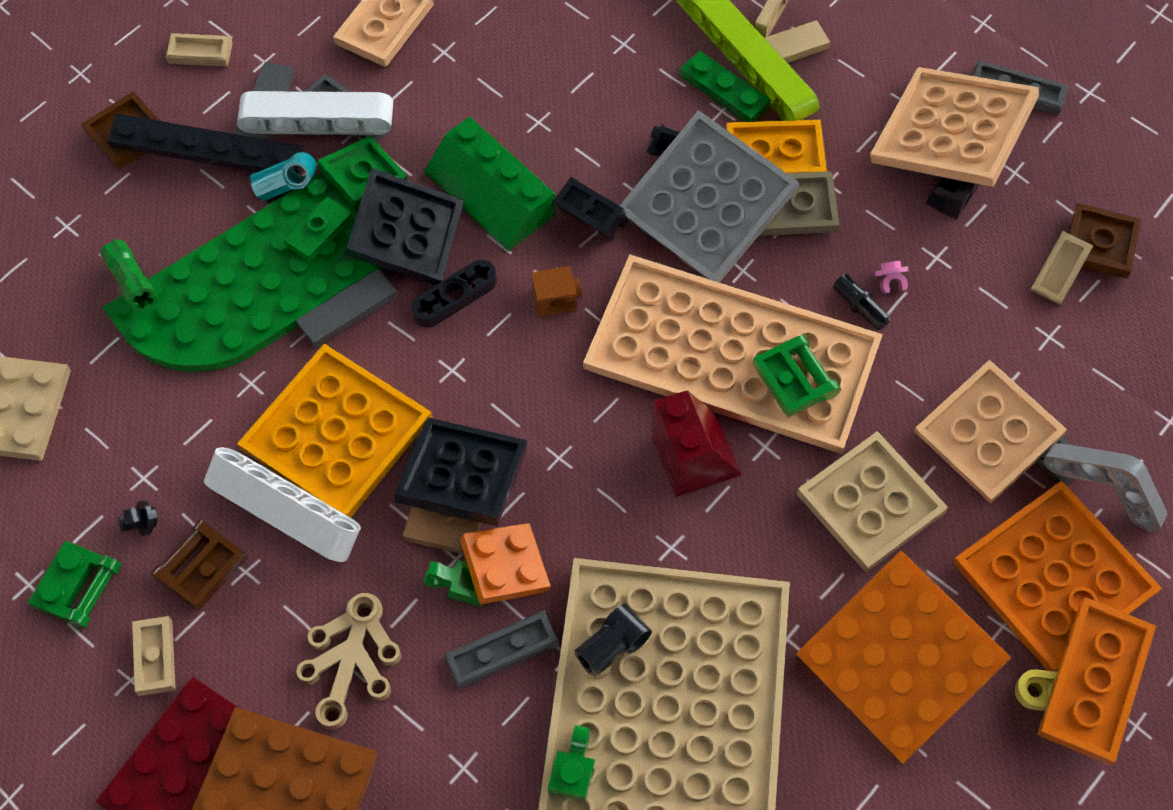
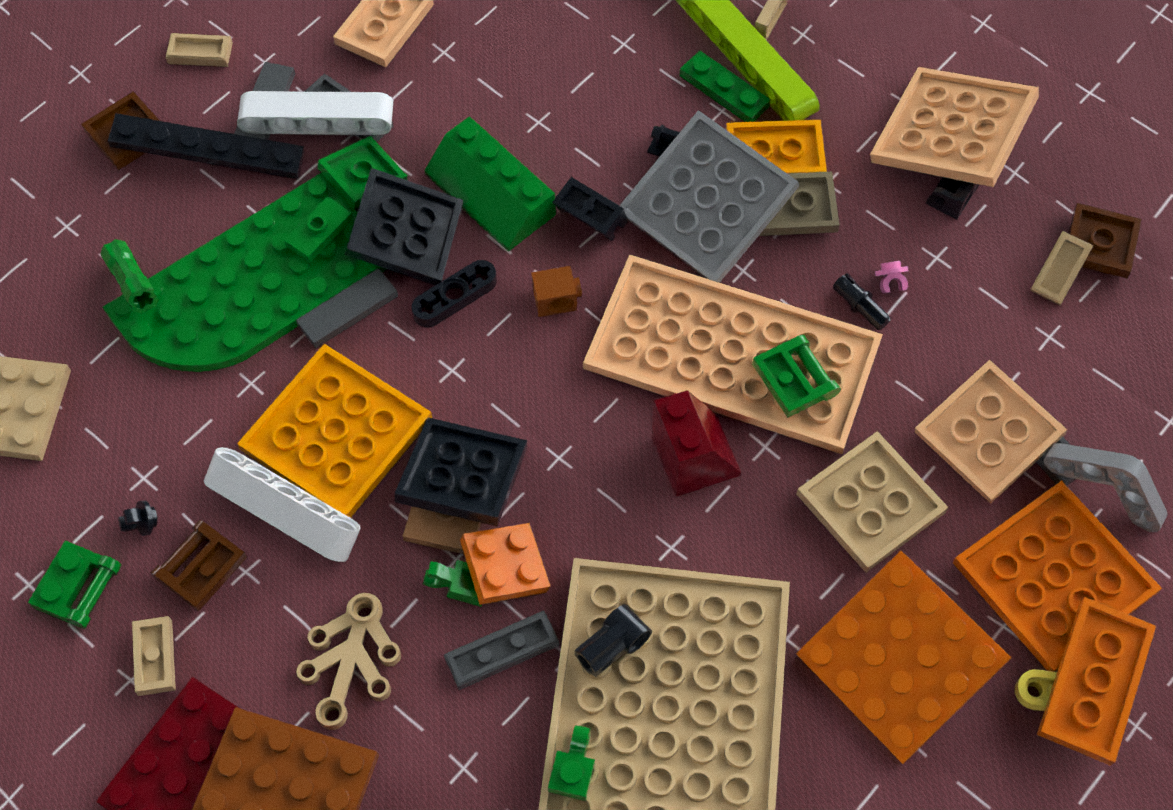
(282, 176): teal piece -> none
(799, 41): tan tile -> none
(1050, 92): dark grey tile -> none

